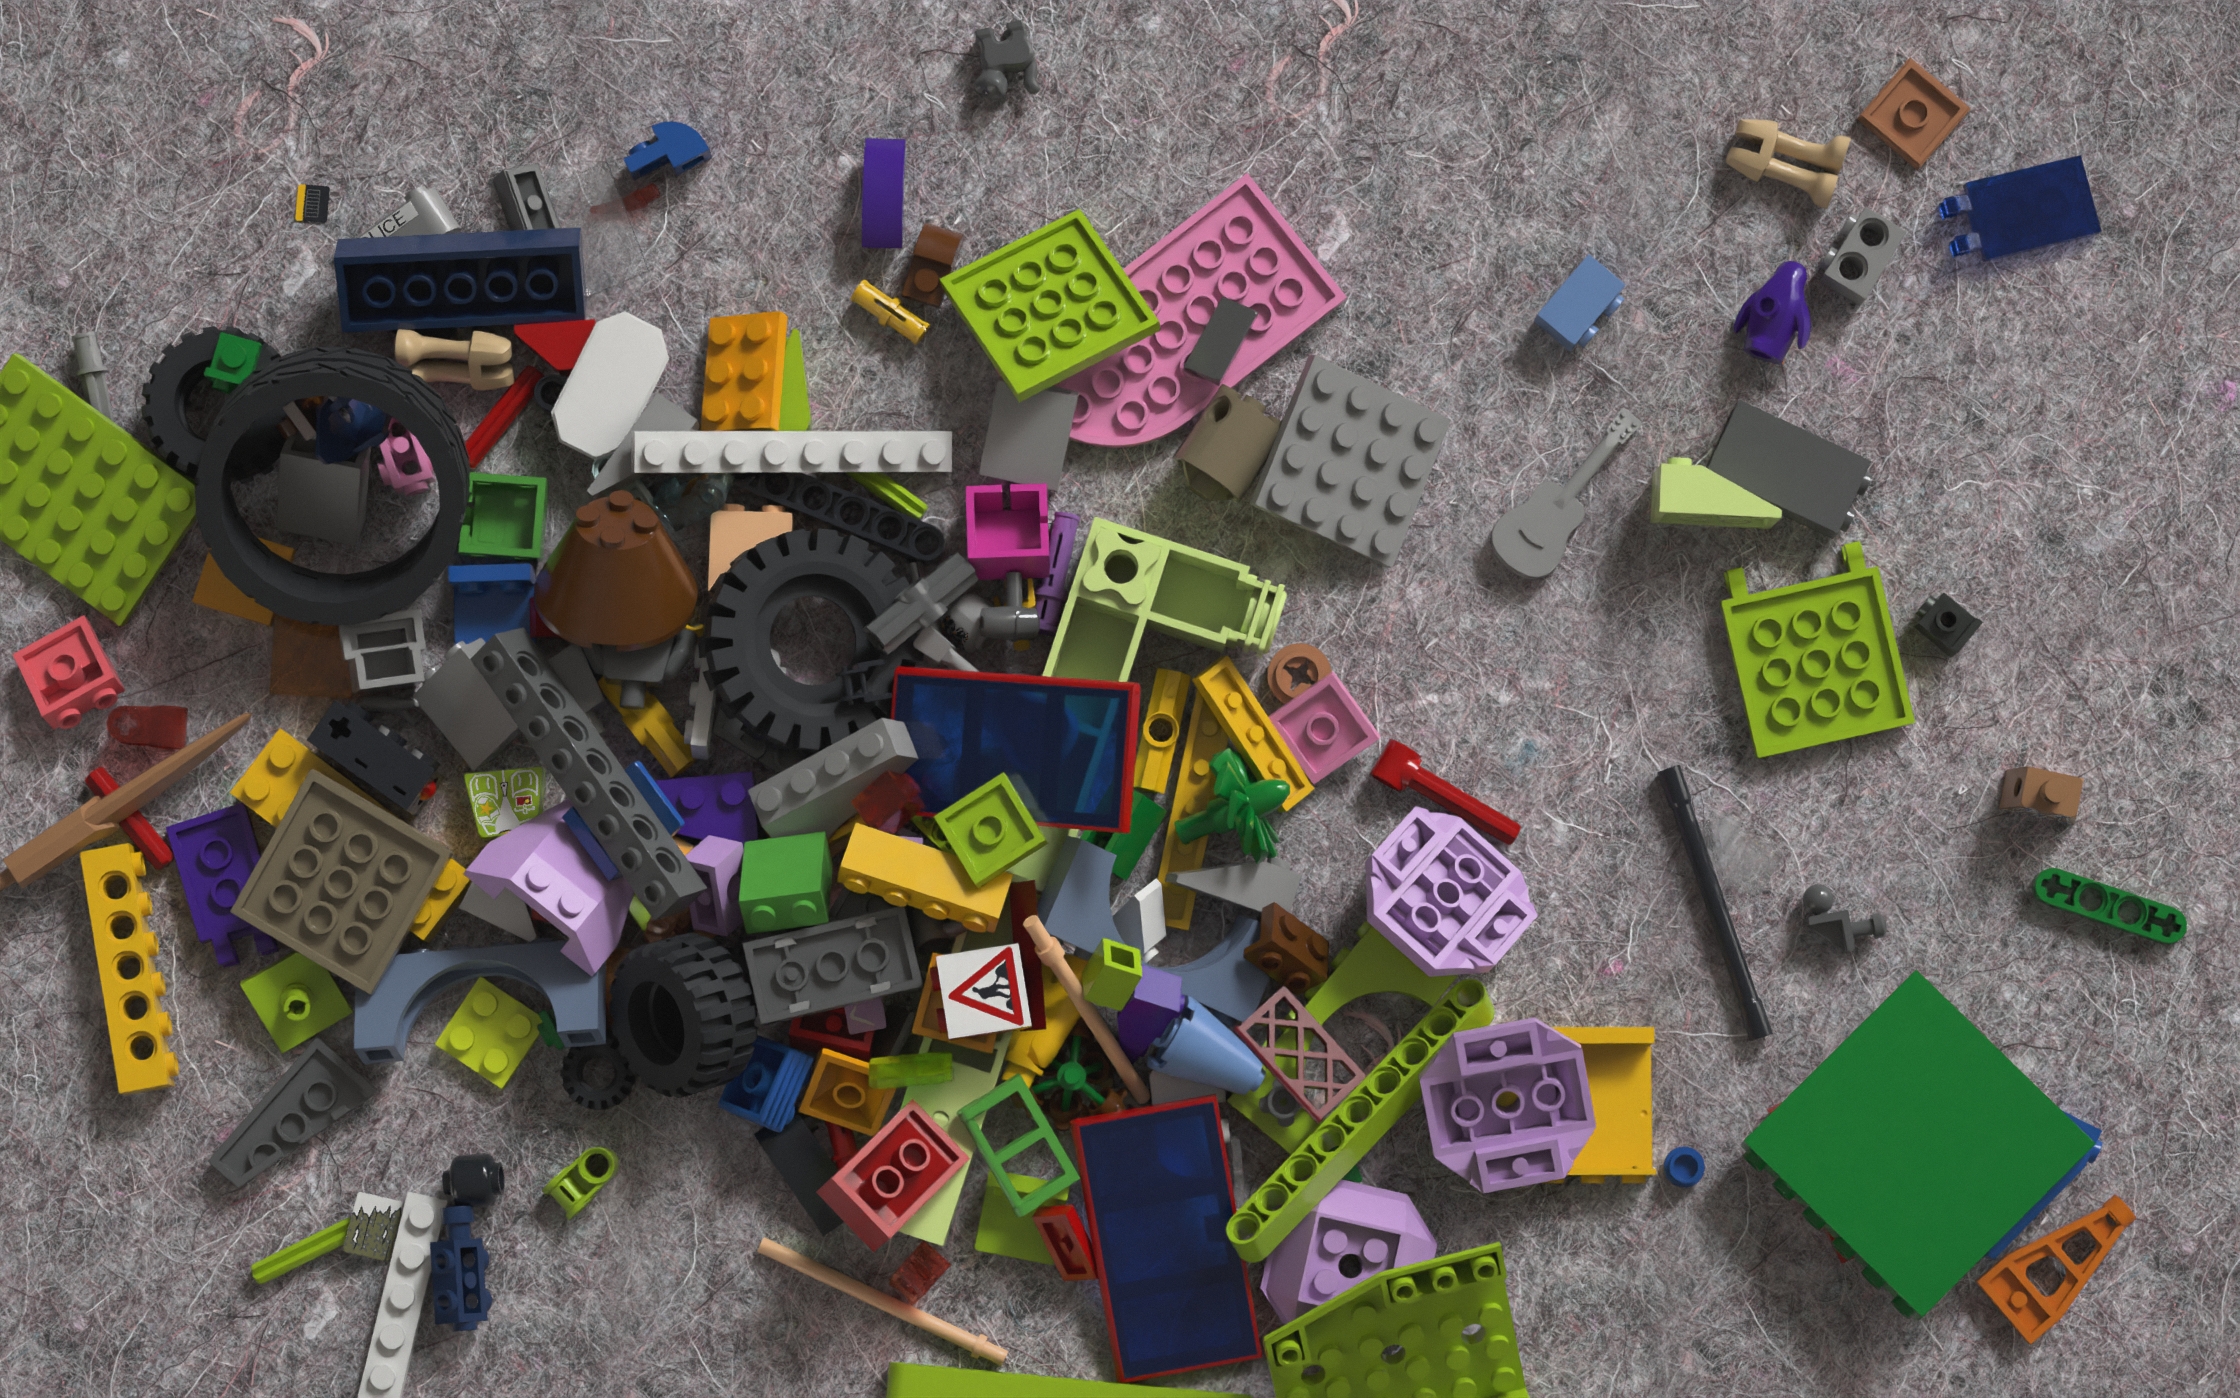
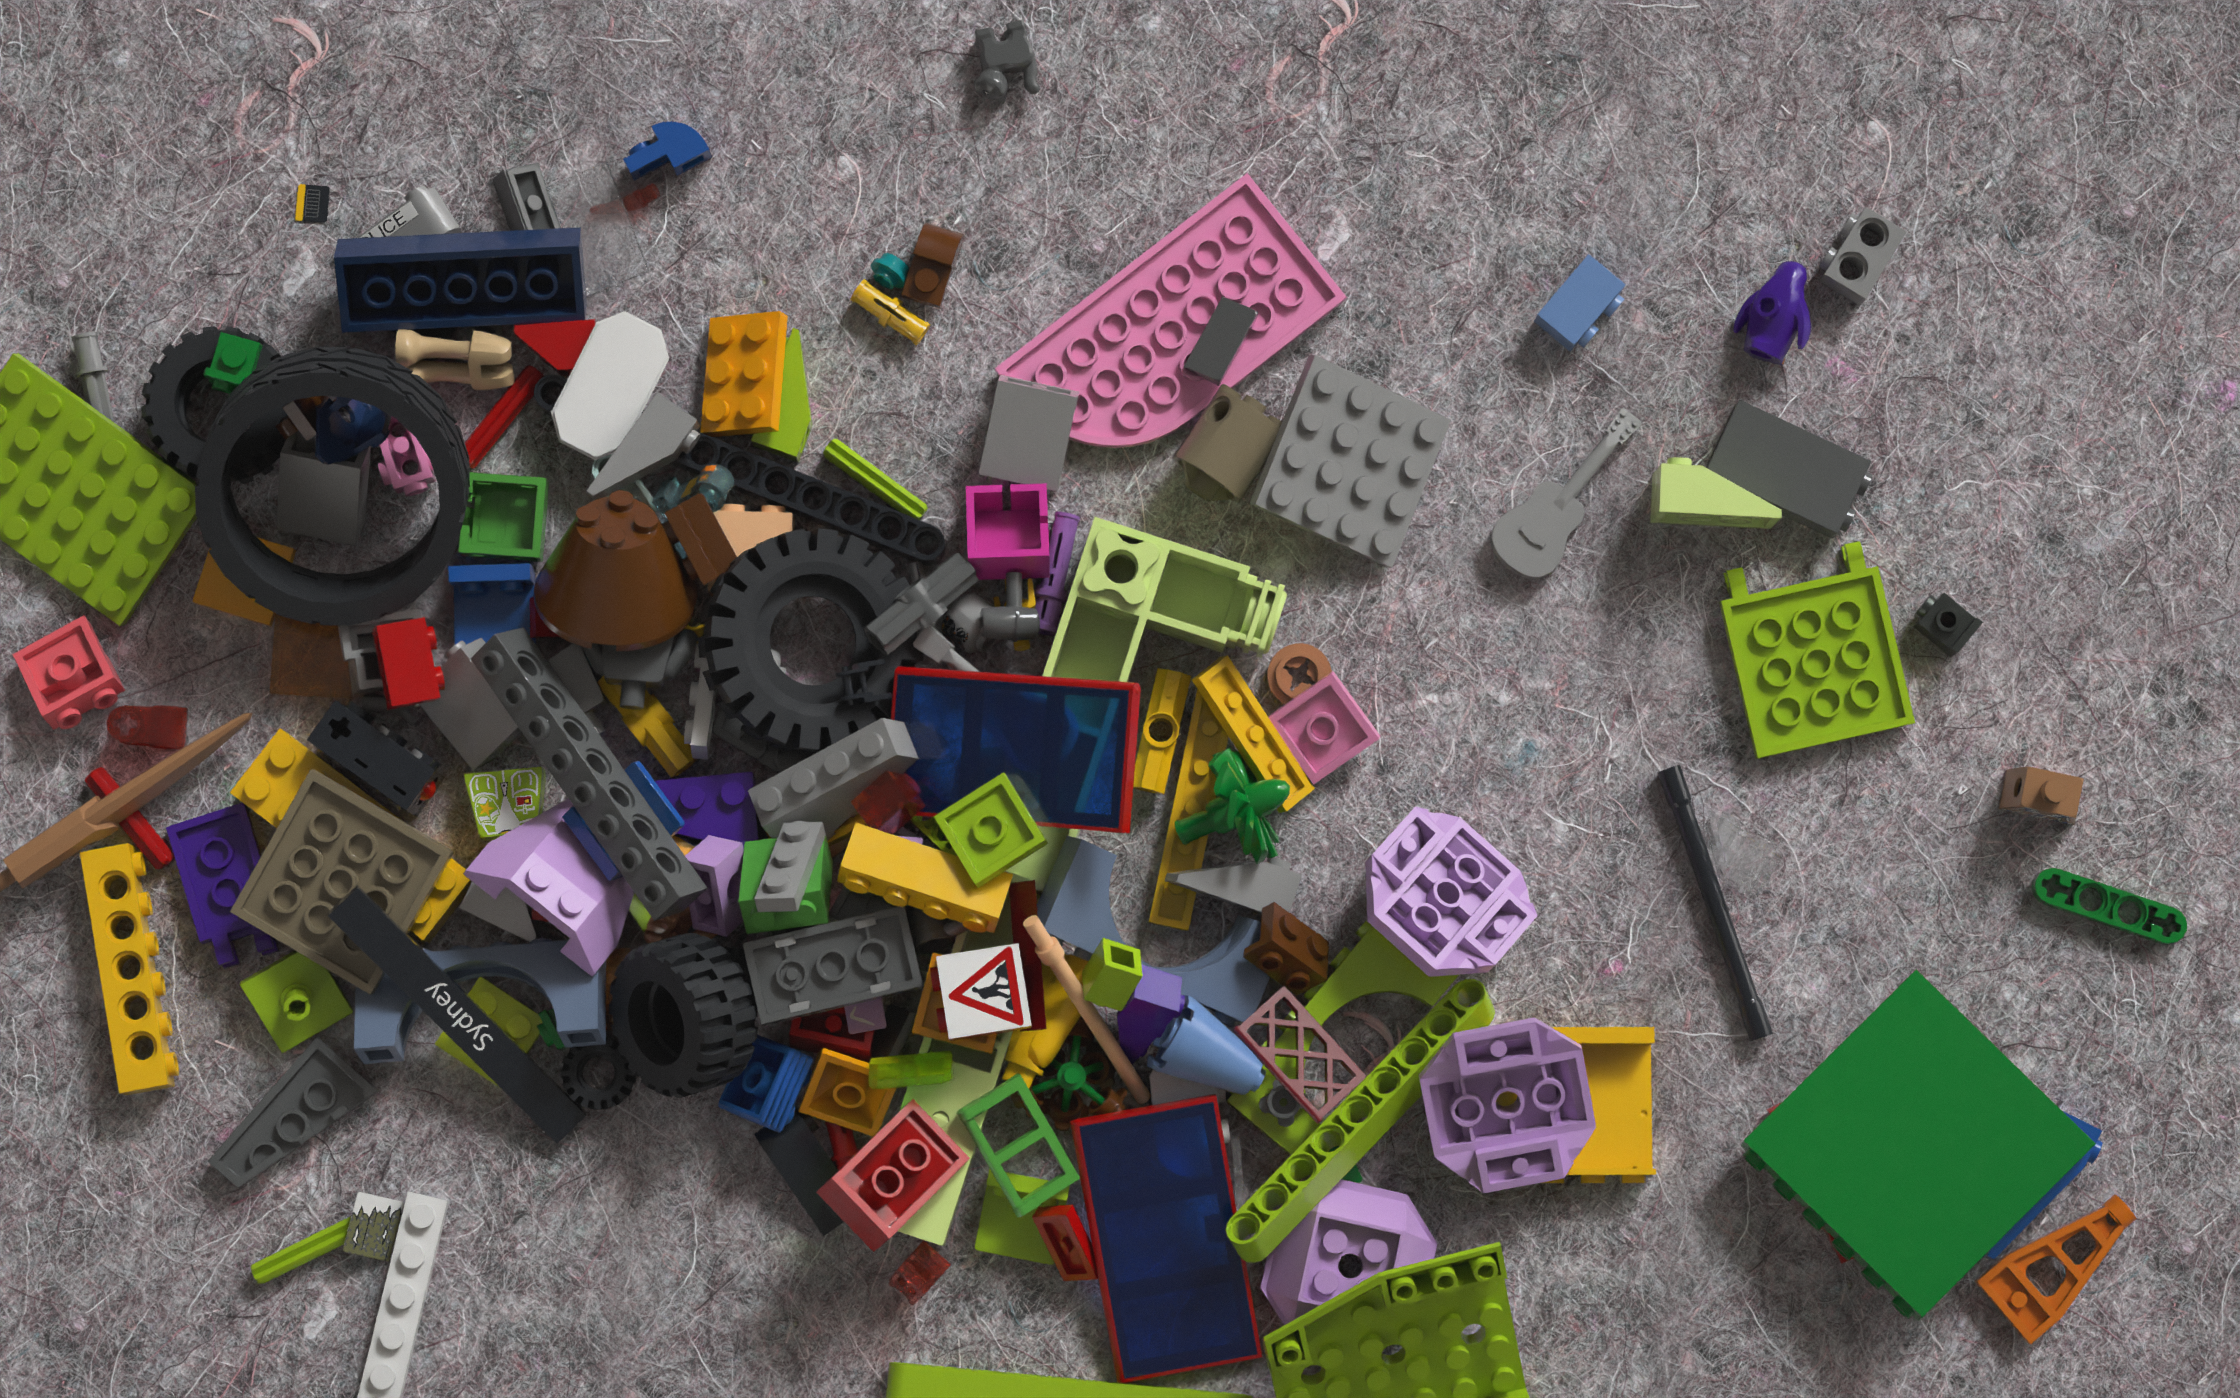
(408, 663): none -> red brick
(456, 1014): none -> black tile
(456, 1276): dark blue brick -> none
(474, 1180): black head -> none
(581, 1182): lime piece -> none
(701, 538): none -> reddish brown bracket
(790, 451): white plate -> none
(790, 866): none -> light grey plate
(883, 193): dark purple brick -> none
(885, 1302): light nougat bar -> none
(890, 271): none -> teal plate
(1049, 305): lime plate -> none
(1130, 846): green brick -> none
(1143, 920): white slope -> none
(1400, 767): red axle -> none
(1684, 1167): blue plate -> none
(1755, 166): tan piece -> none
(1836, 926): dark grey piece -> none
(1913, 113): nougat tile -> none
(2024, 210): clear blue tile -> none

